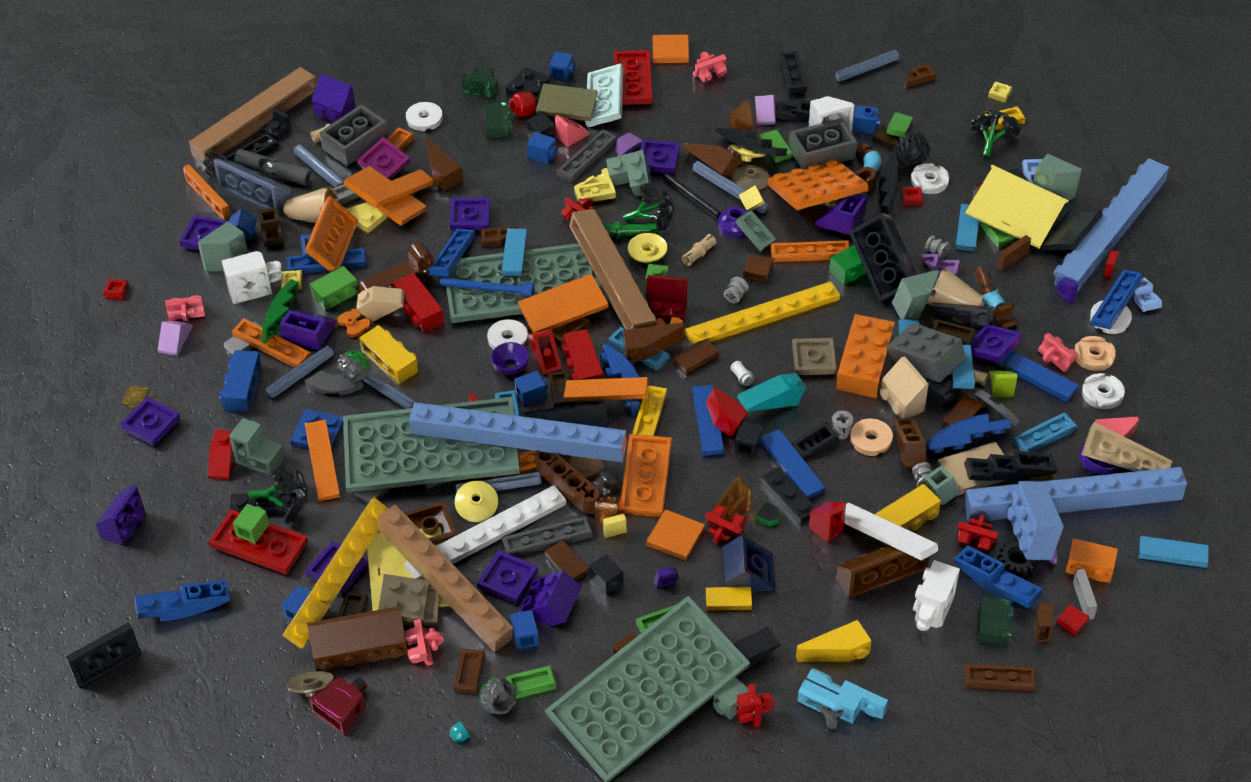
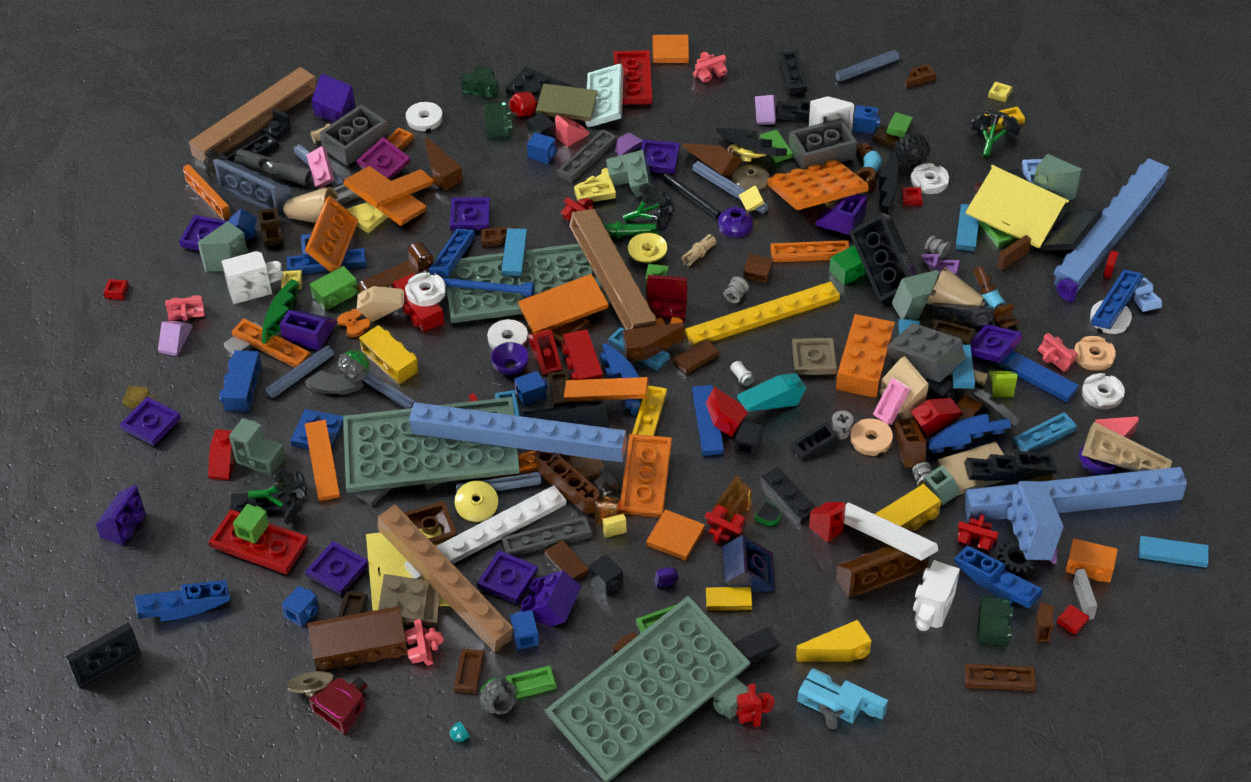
(320, 167): none -> bright pink plate
(335, 573): yellow plate -> none
(428, 297): none -> white tile
(562, 66): blue brick -> none
(741, 117): clear orange slope -> none
(755, 230): sand green plate -> none
(792, 464): blue tile -> none
(891, 401): none -> bright pink tile
(936, 414): none -> red slope

